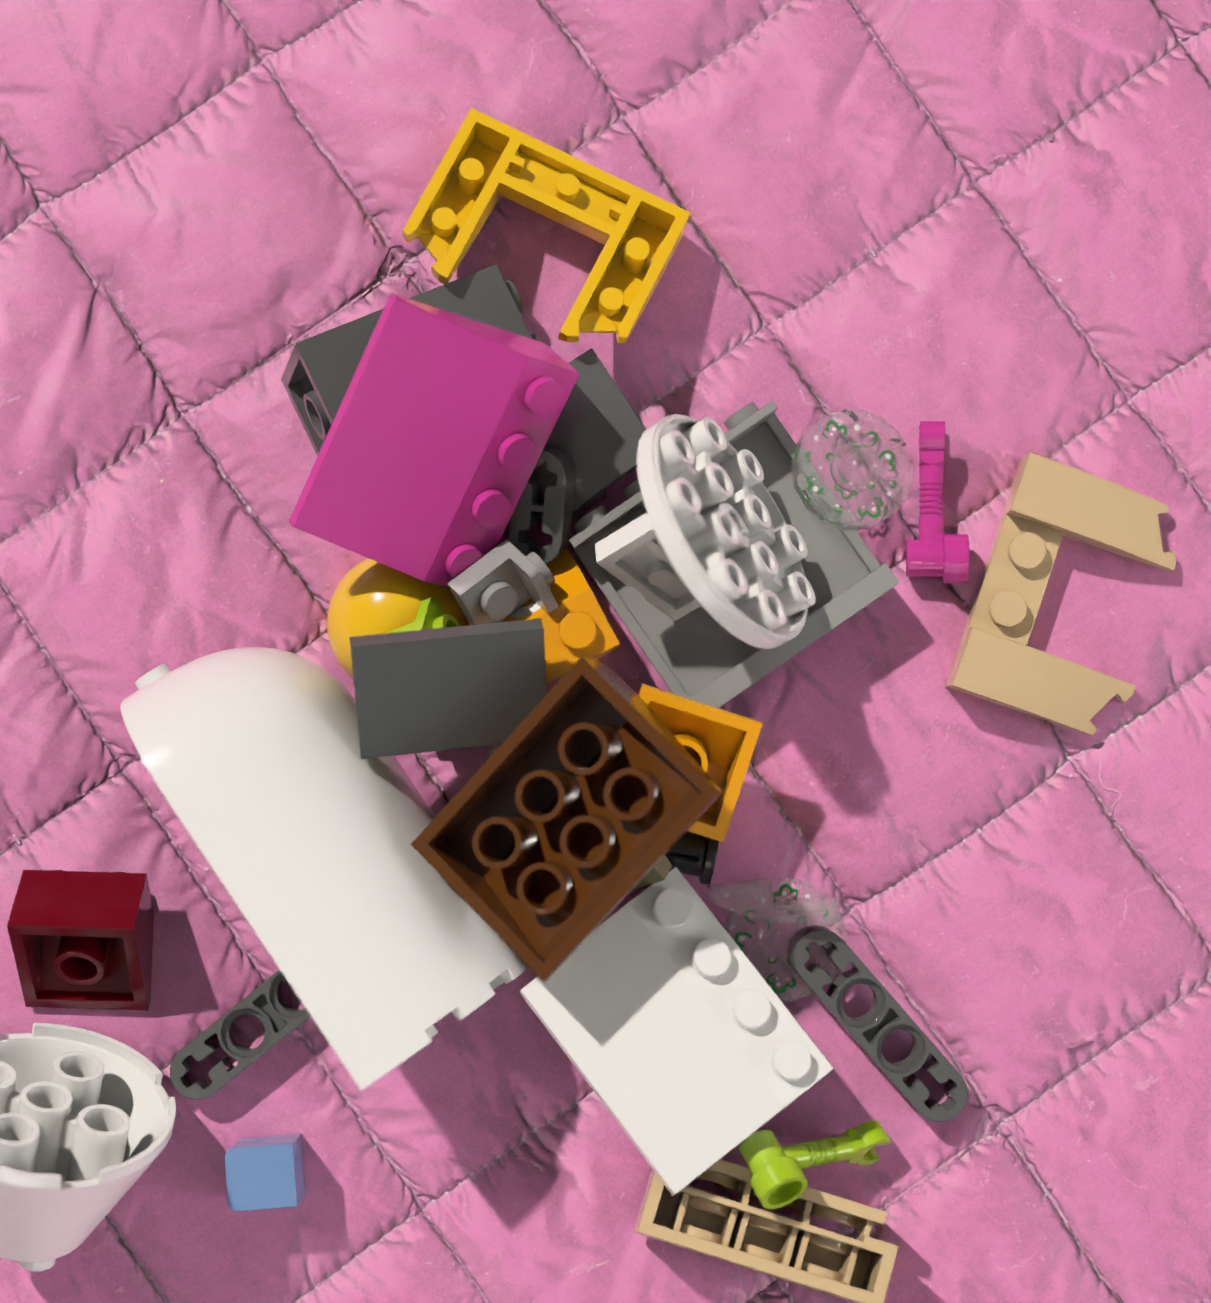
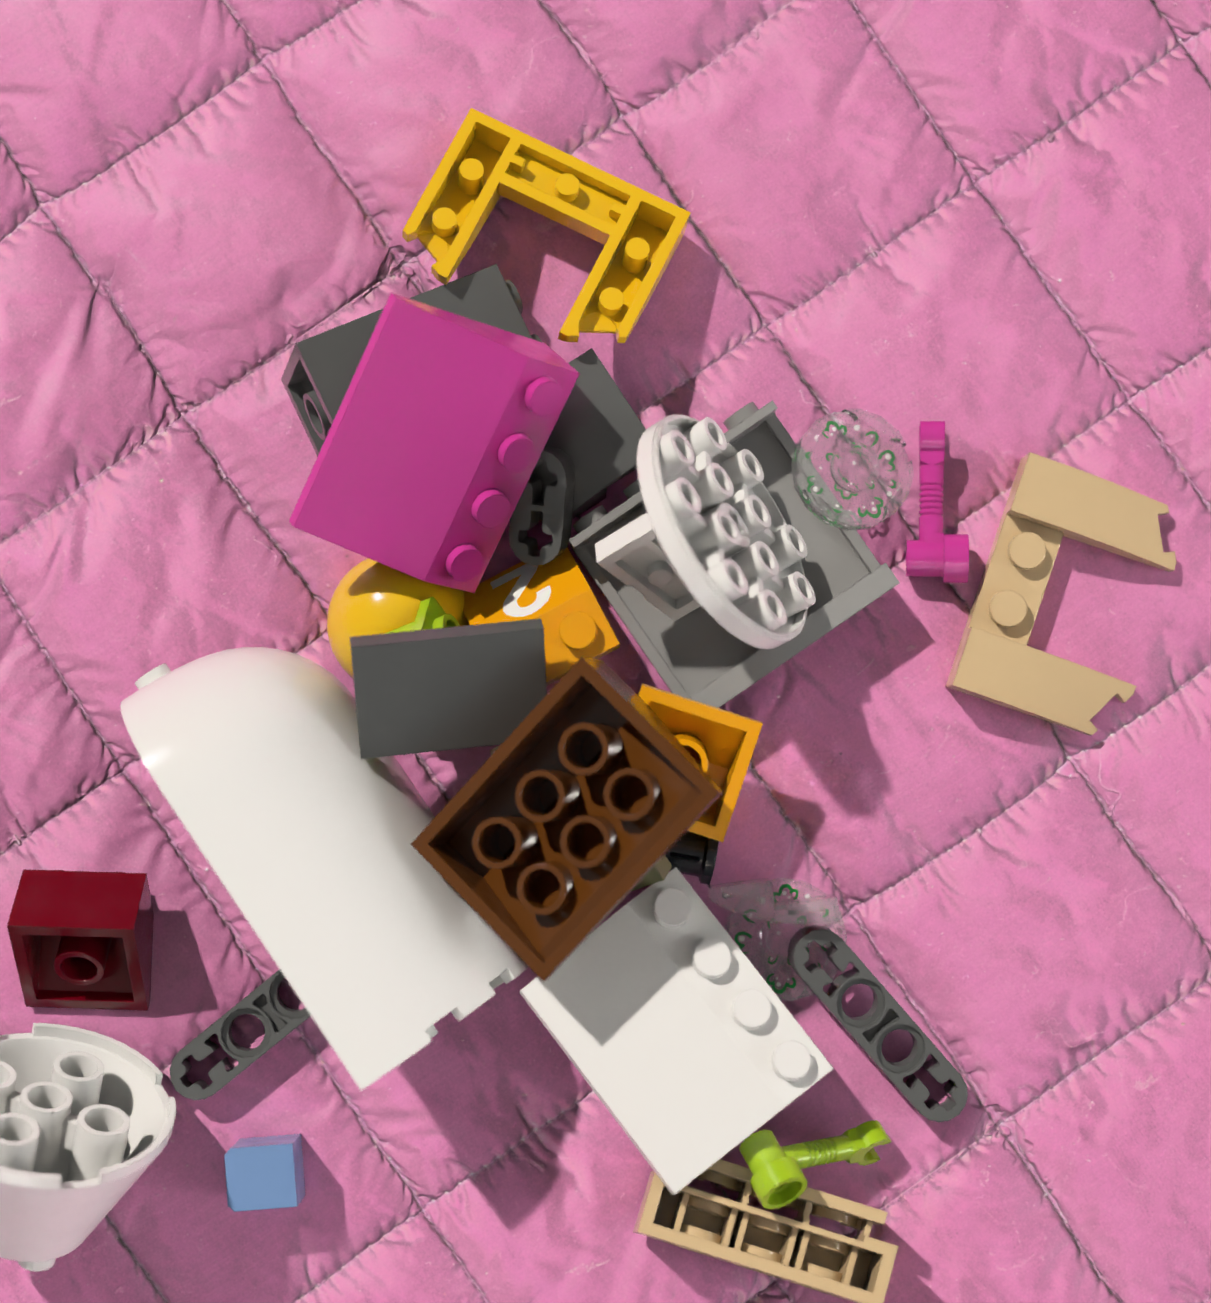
(502, 584): light grey bracket -> none

